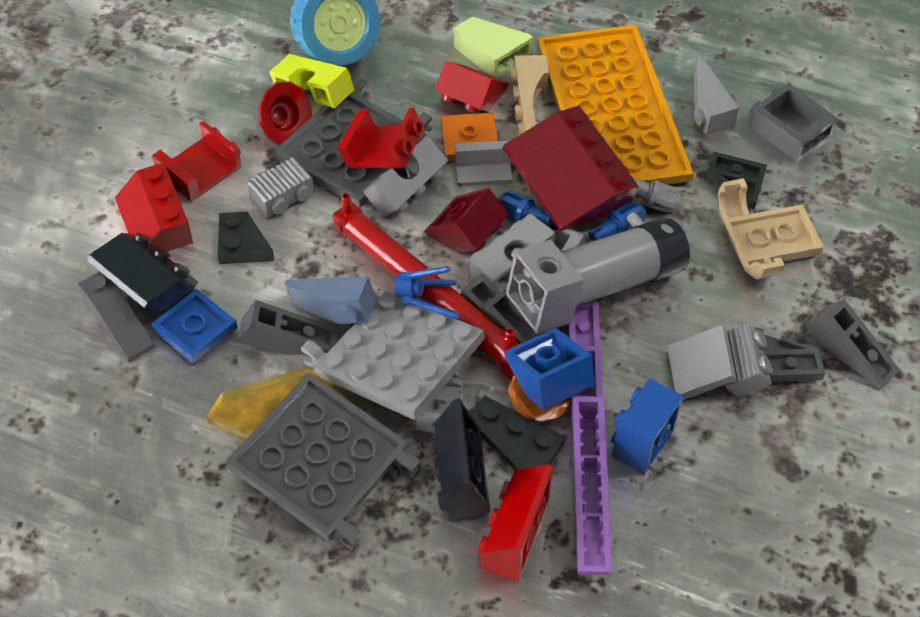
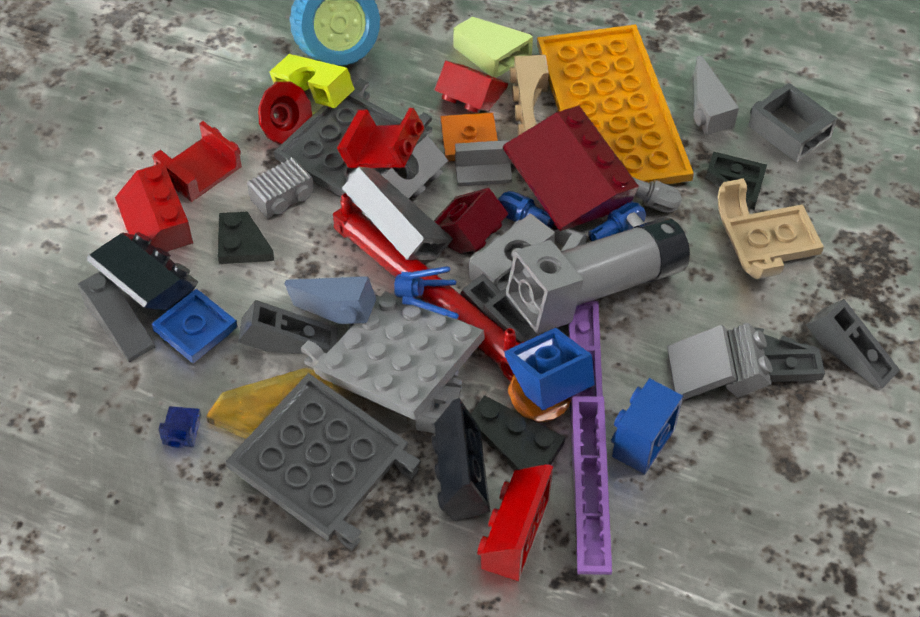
(180, 427): none -> clear blue bracket
(396, 216): none -> slope

